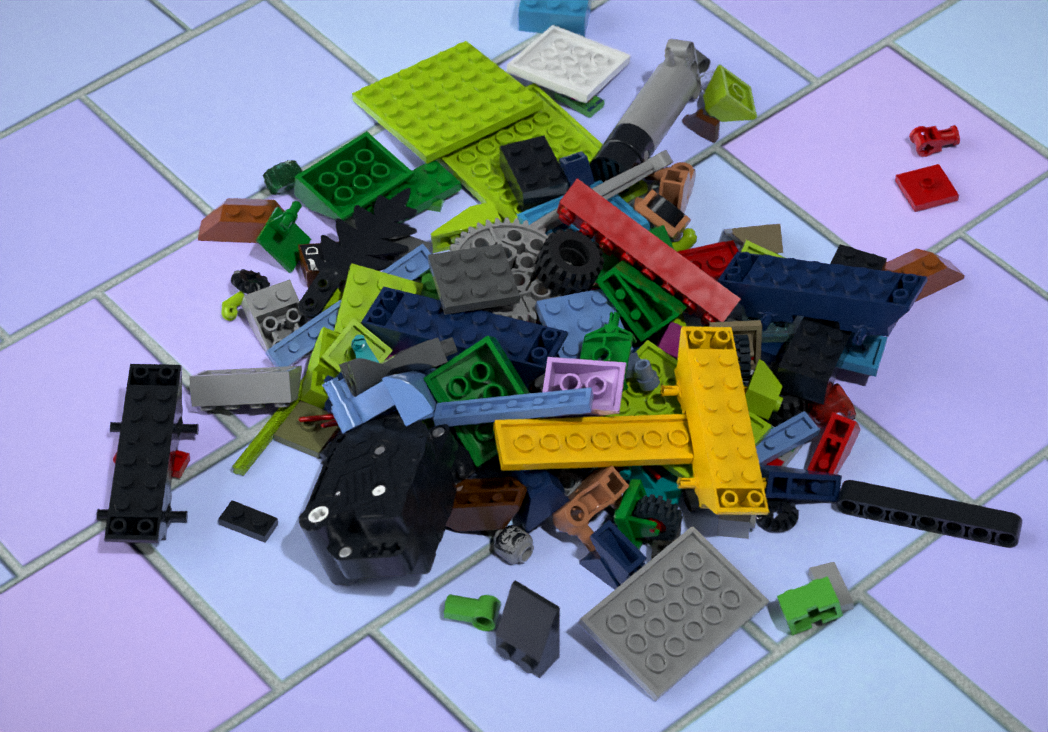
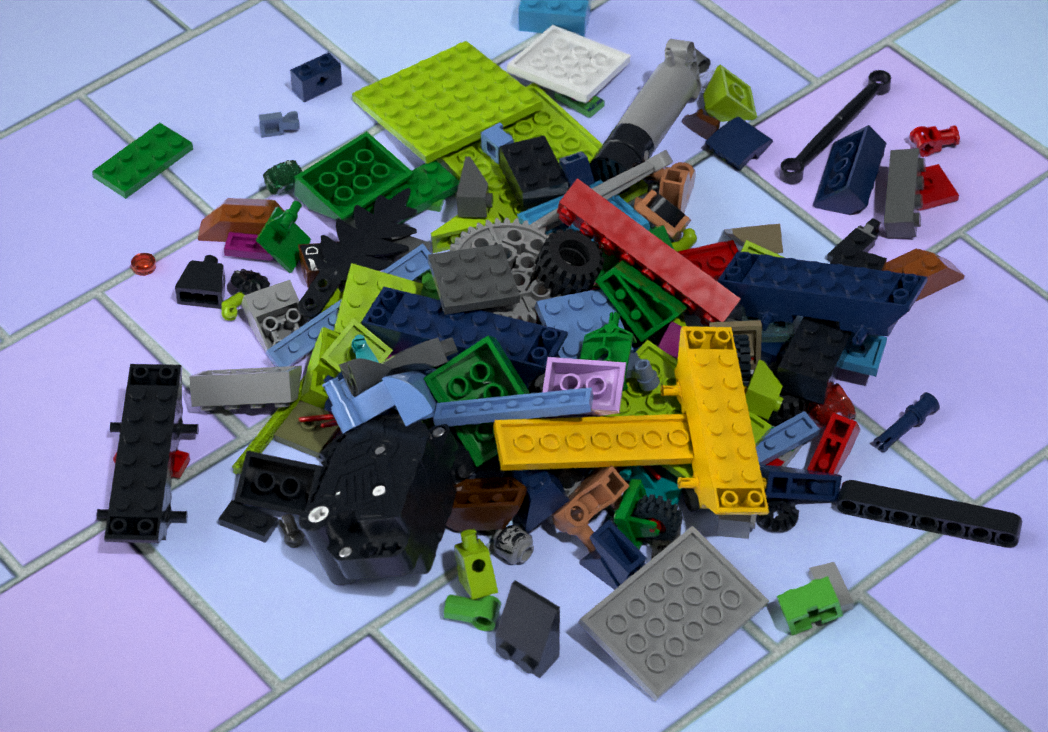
(142, 160): none -> green plate
(143, 264): none -> clear red tile
(202, 283): none -> black torso
(245, 246): none -> magenta plate
(274, 124): none -> sand blue plate
(276, 483): none -> black slope
(292, 535): none -> clear smoke pin
(316, 77): none -> dark blue brick
(473, 192): none -> dark grey slope
(474, 566): none -> lime torso
(492, 140): none -> medium blue brick
(738, 142): none -> dark blue slope
(835, 127): none -> black piece
(851, 172): none -> dark blue slope
(860, 238): none -> black hinge
(903, 193): none -> dark grey brick
(914, 416): none -> dark blue pin

